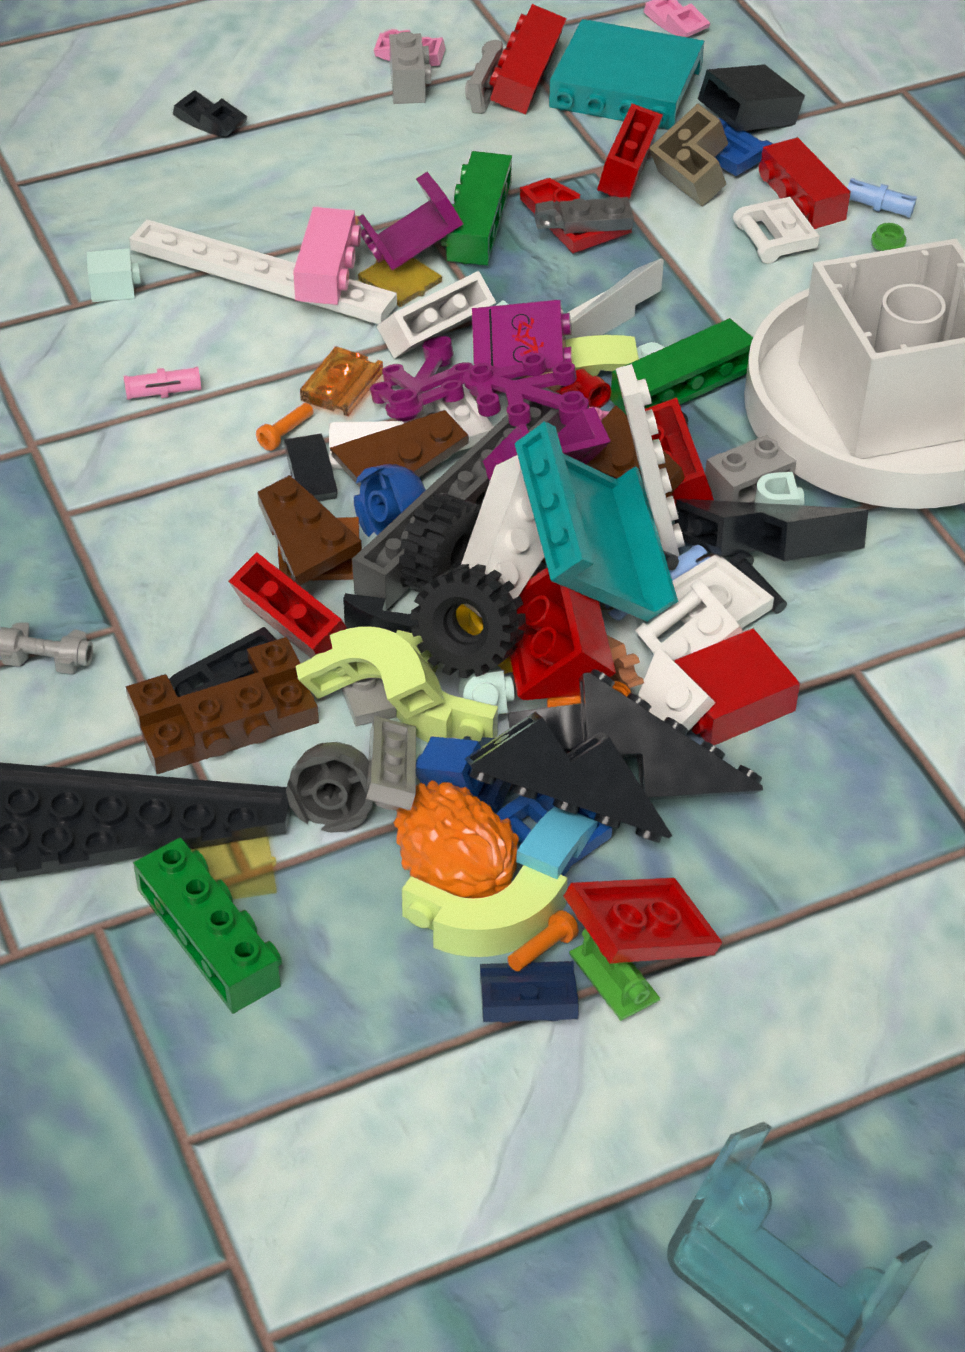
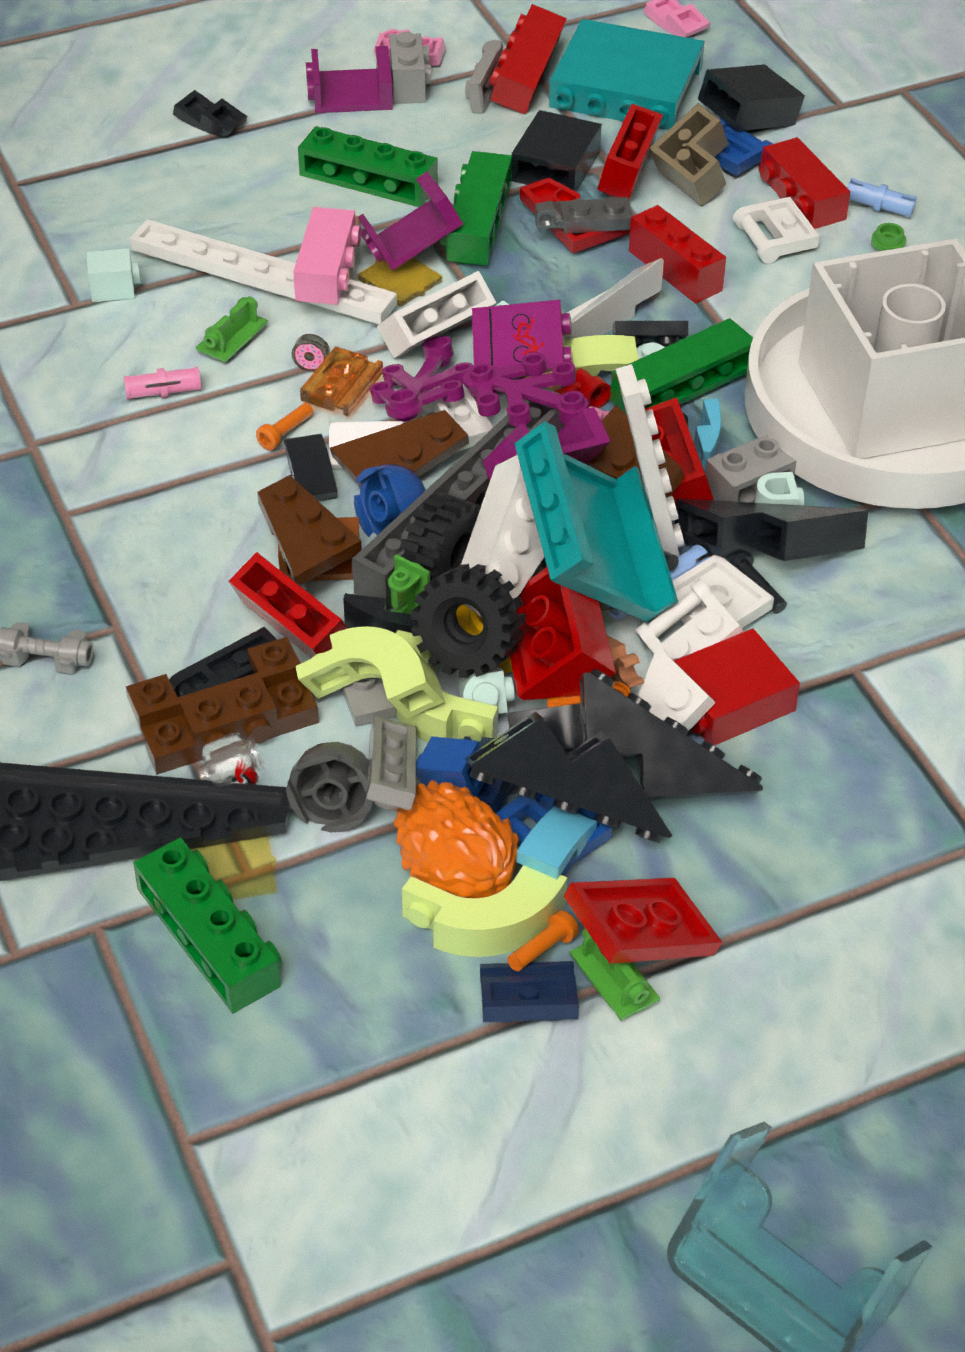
(231, 761): none -> clear head
(232, 331): none -> bright green hinge
(309, 352): none -> tile
(351, 89): none -> magenta panel
(365, 165): none -> green brick
(406, 584): none -> bright green hinge
(556, 149): none -> black brick
(664, 331): none -> black plate
(689, 260): none -> red brick
(708, 434): none -> medium azure slope

